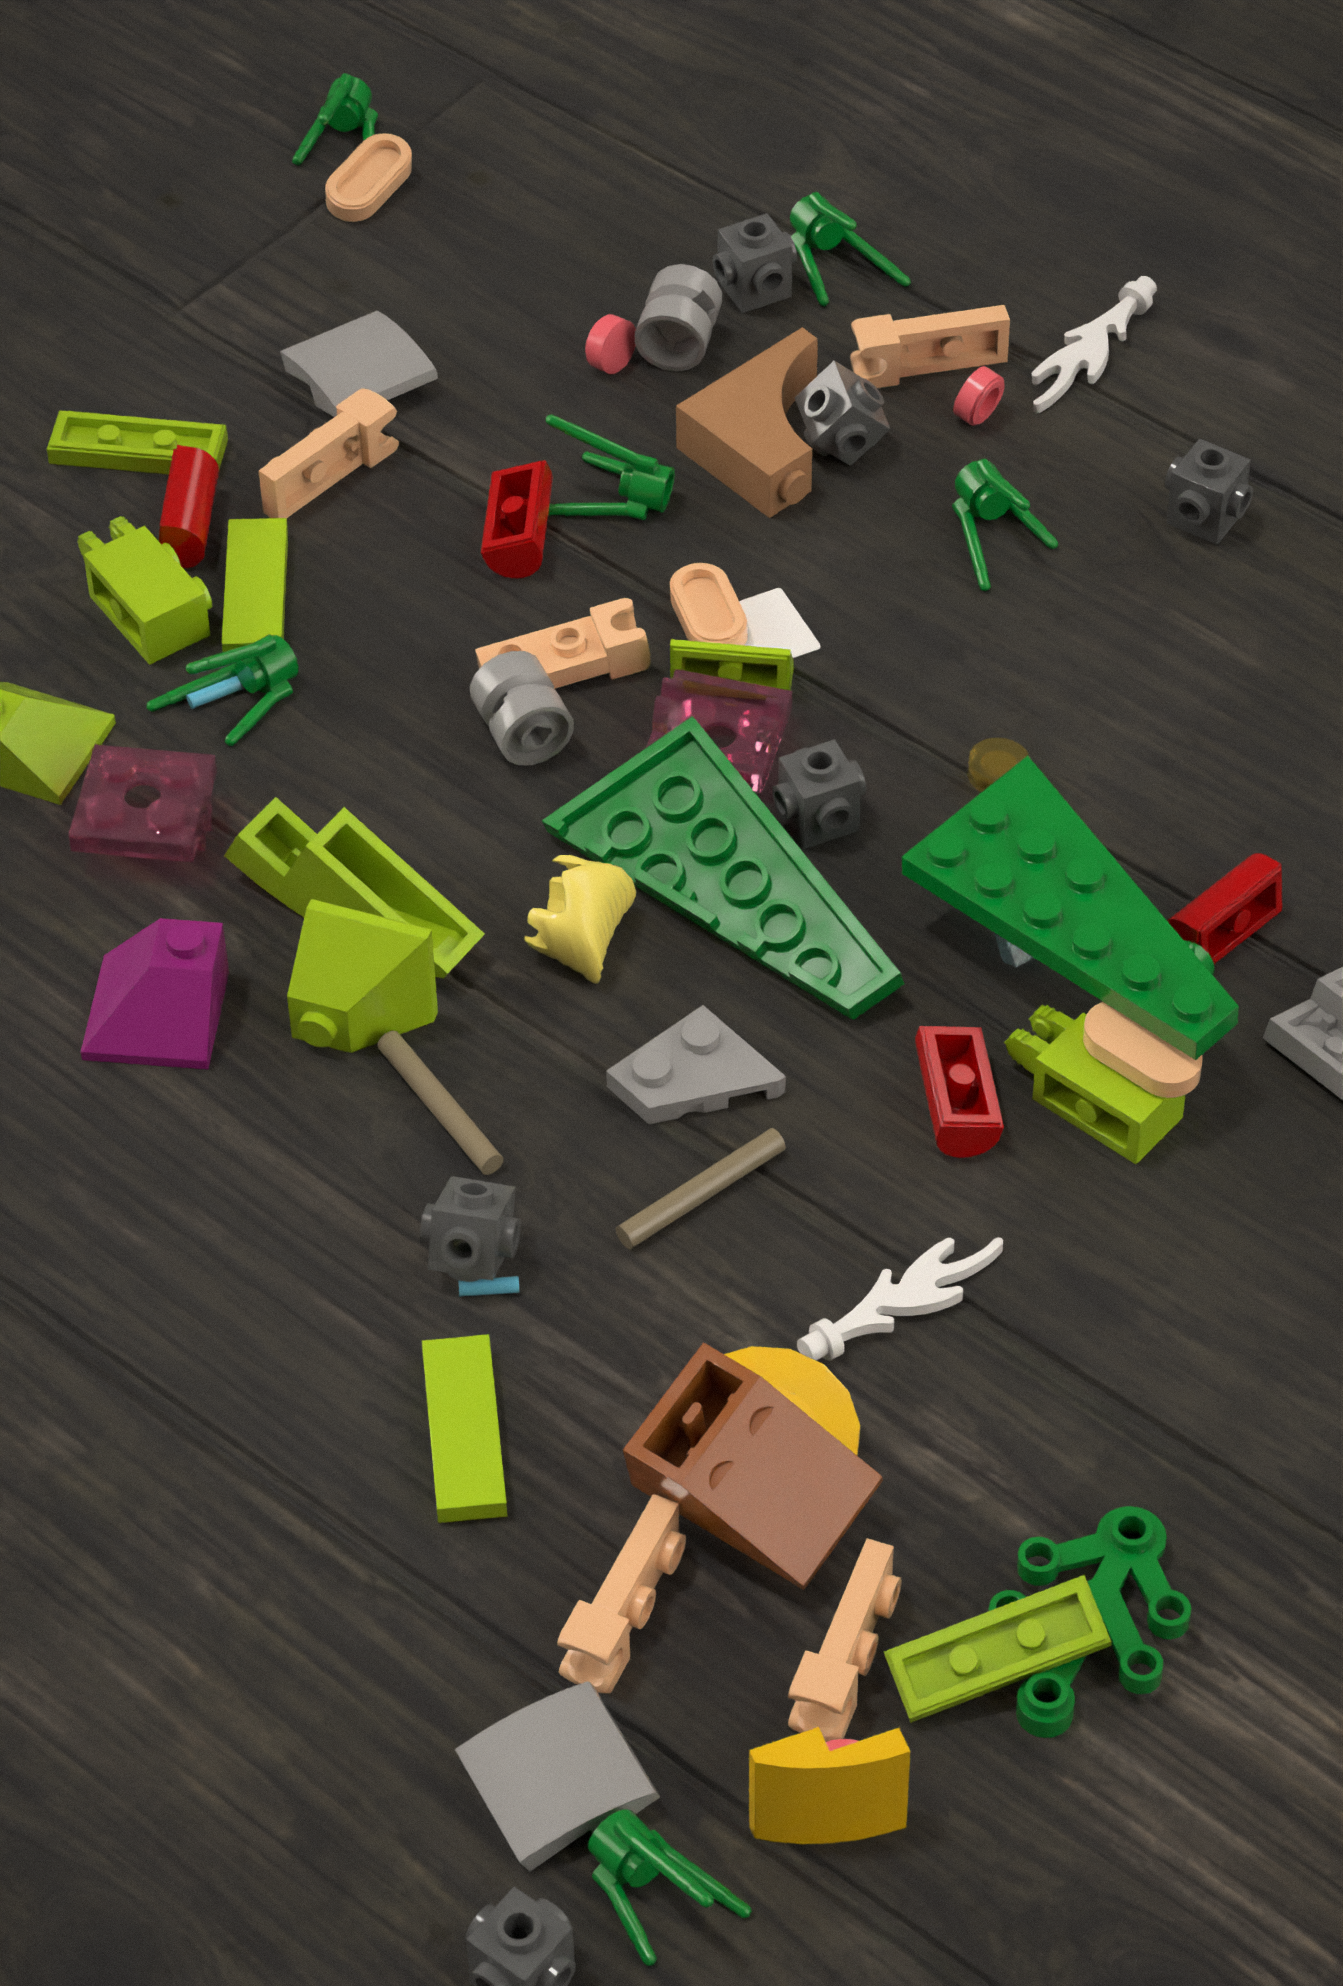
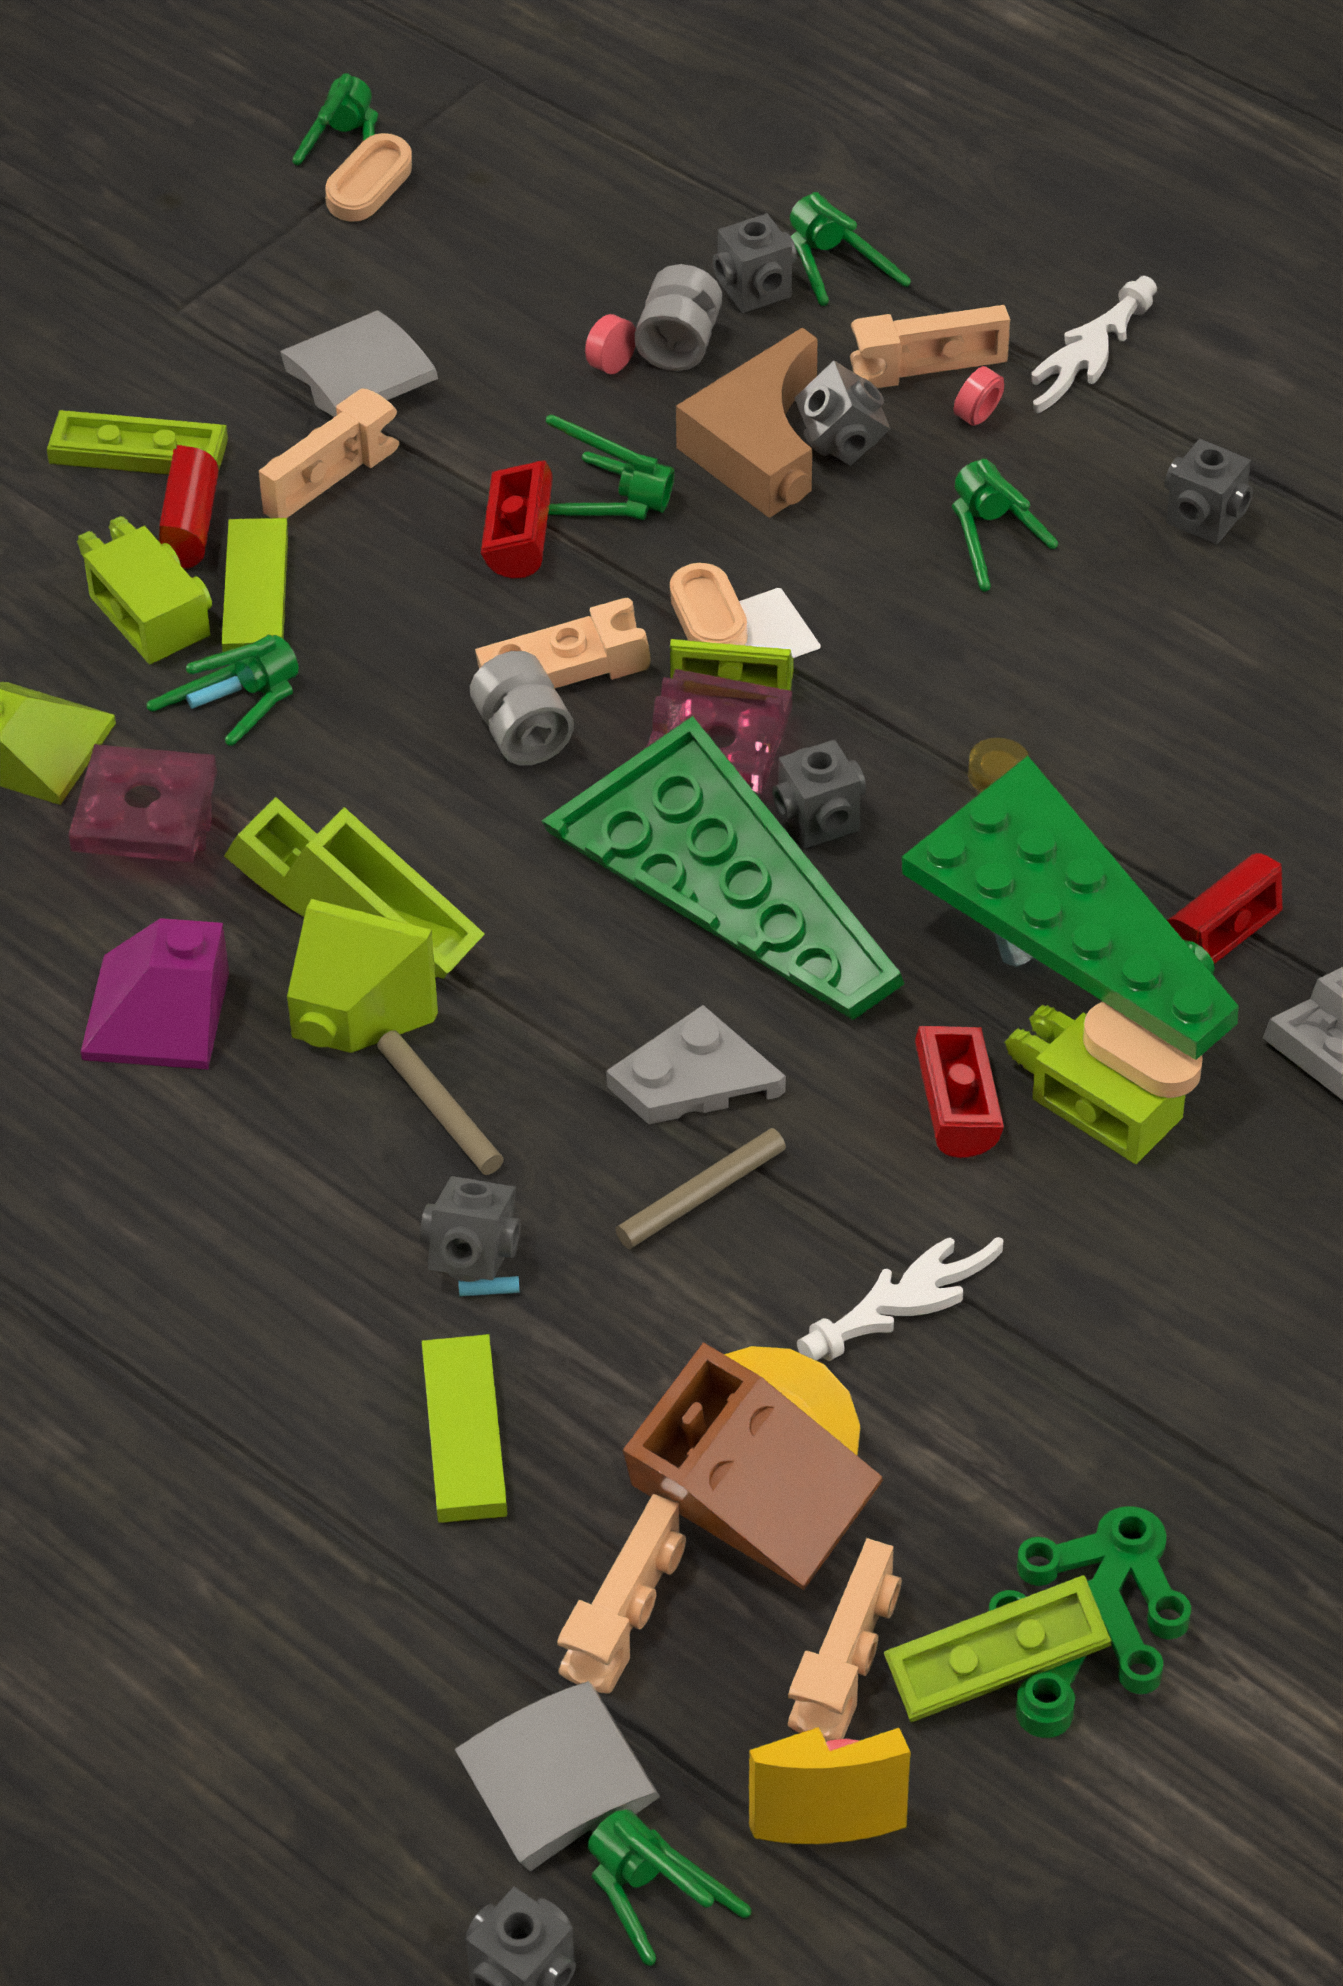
(582, 914): light yellow hair -> none

